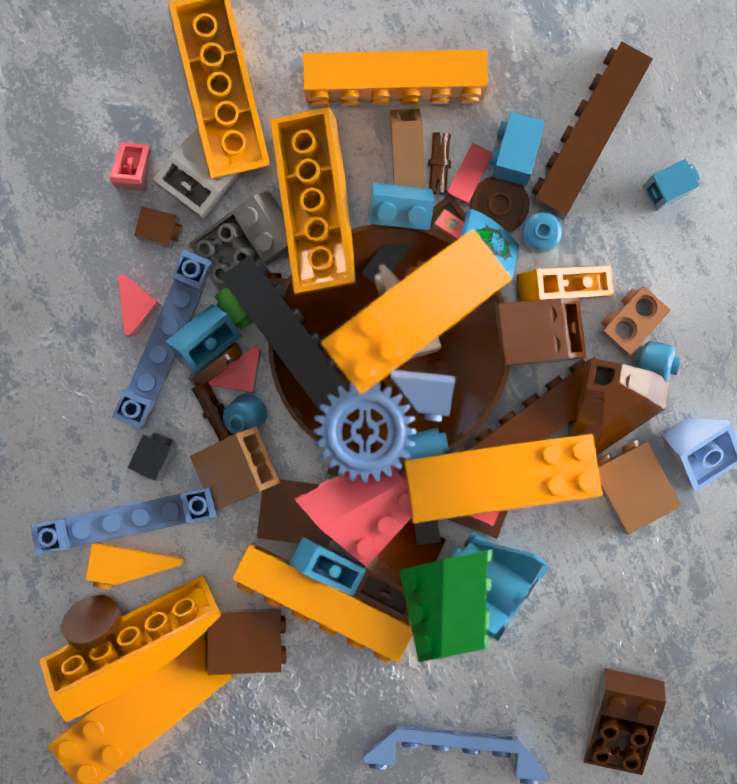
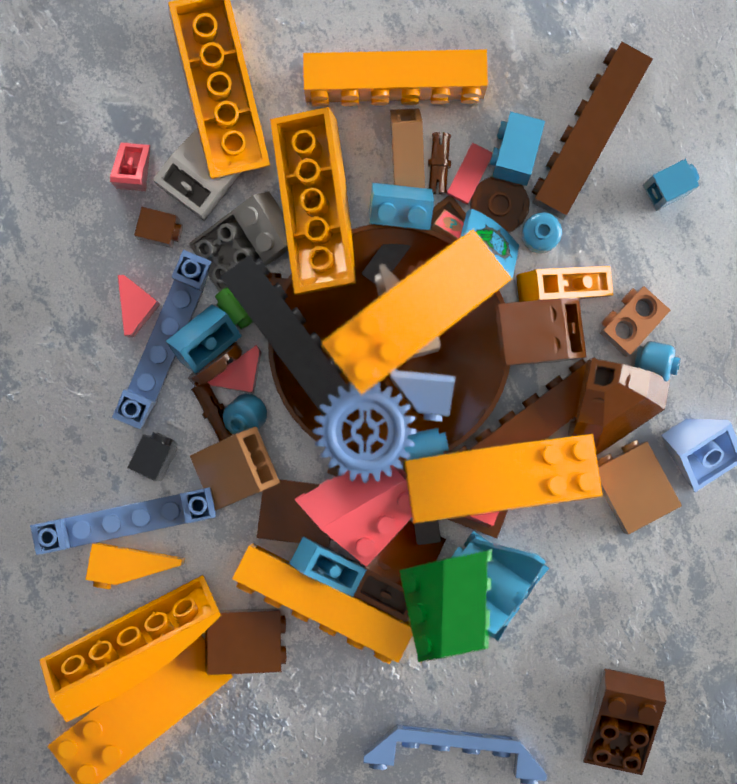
(91, 622): reddish brown tile -> none

